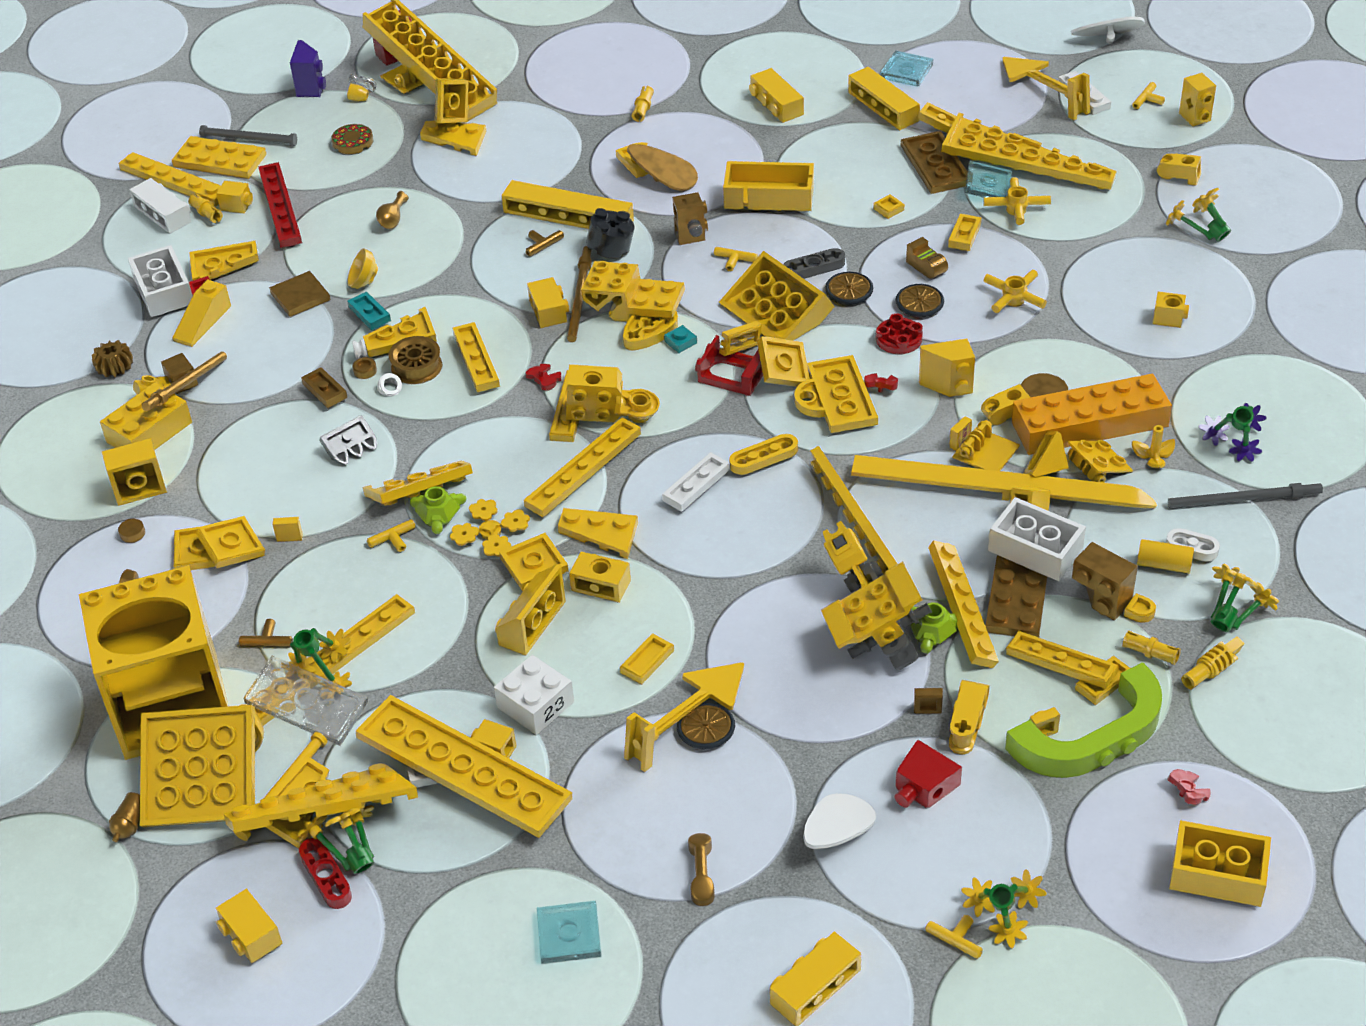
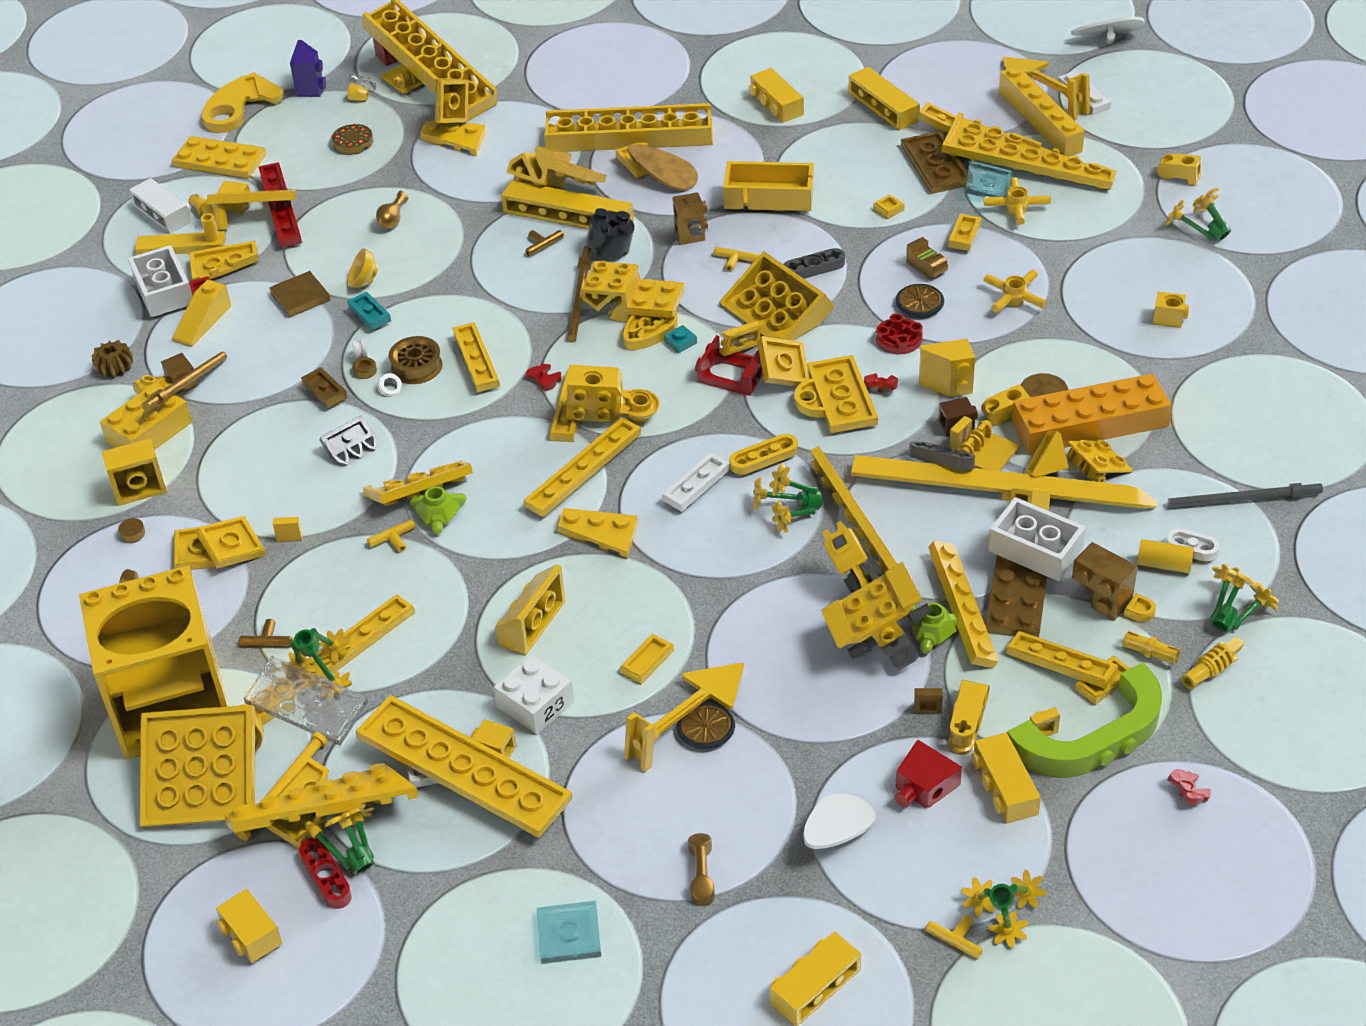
(126, 818): pearl gold piece -> none
(169, 177): yellow plate -> none
(185, 242): none -> yellow piece
(220, 199): none -> yellow piece
(232, 100): none -> yellow animal
(291, 139): dark grey bar -> none
(382, 339): yellow wing -> none
(489, 529): yellow plant -> none
(530, 558): yellow plate -> none
(547, 302): yellow brick -> none
(550, 168): none -> yellow piece
(600, 576): yellow brick -> none
(616, 135): none -> yellow tile
(642, 103): yellow pin -> none
(809, 499): none -> plant
(849, 287): pearl gold wheel -> none
(907, 68): clear light blue tile -> none
(941, 455): none -> dark grey beam
(953, 411): none -> reddish brown brick
(1005, 778): none -> yellow brick
(1041, 111): none -> yellow brick
(1147, 95): yellow piece -> none
(1157, 449): yellow plant -> none
(1197, 99): yellow brick -> none
(1220, 863): yellow brick -> none
(1242, 419): dark purple plant -> none

